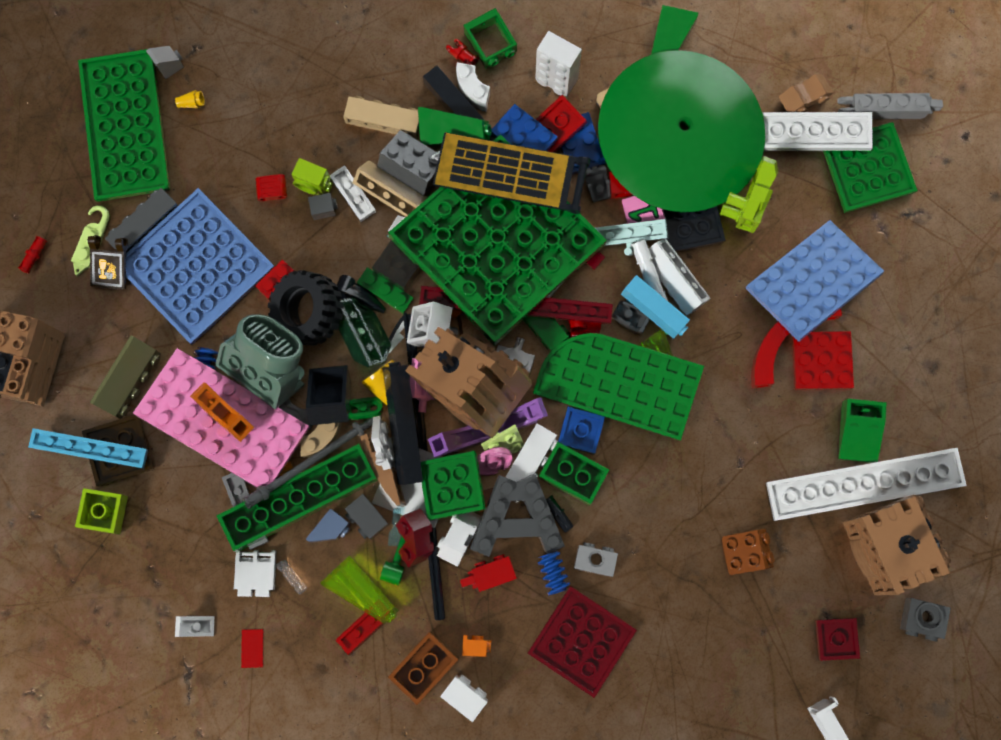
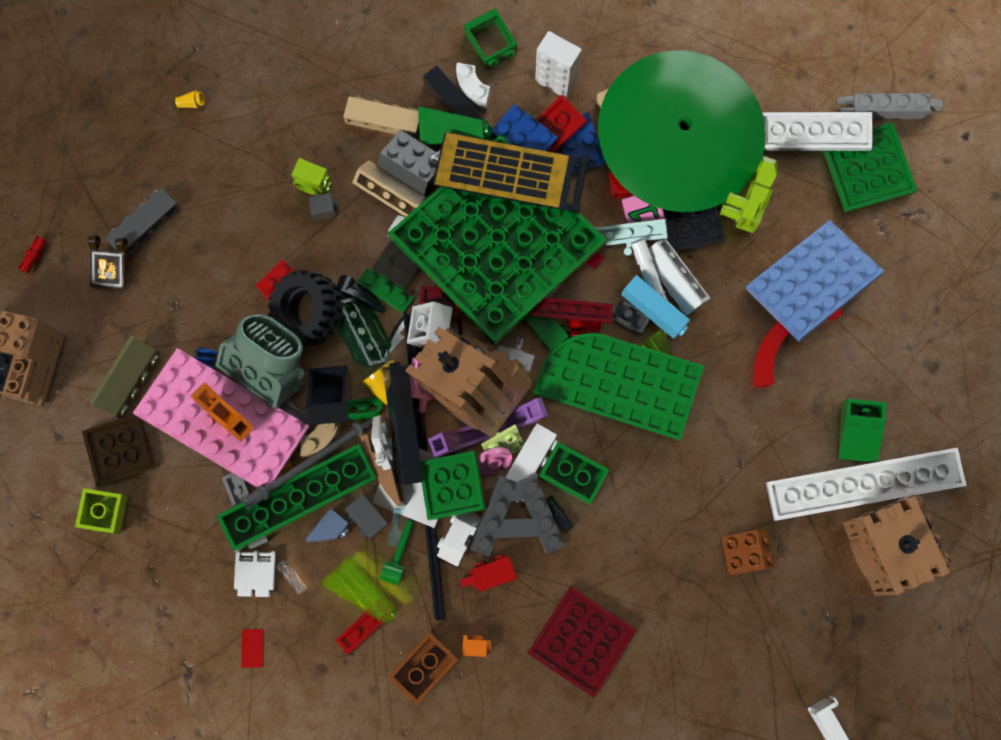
(81, 256): yellowish green plate -> none
(88, 448): medium azure plate -> none
(123, 125): green plate -> none
(166, 60): light grey slope -> none
(194, 626): white slope -> none
(195, 266): medium blue plate -> none
(271, 187): red piece -> none
(352, 194): white plate -> none
(415, 531): dark red brick -> none
(462, 53): red piece -> none
(465, 697): white brick -> none
(553, 573): blue piece -> none
(581, 430): blue plate -> none
(584, 563): light grey brick -> none
(598, 183): dark grey hand -> none
(673, 29): green slope -> none
(806, 94): medium nougat brick -> none
(823, 361): red plate -> none
(837, 639): dark red plate -> none
(933, 628): dark grey brick -> none

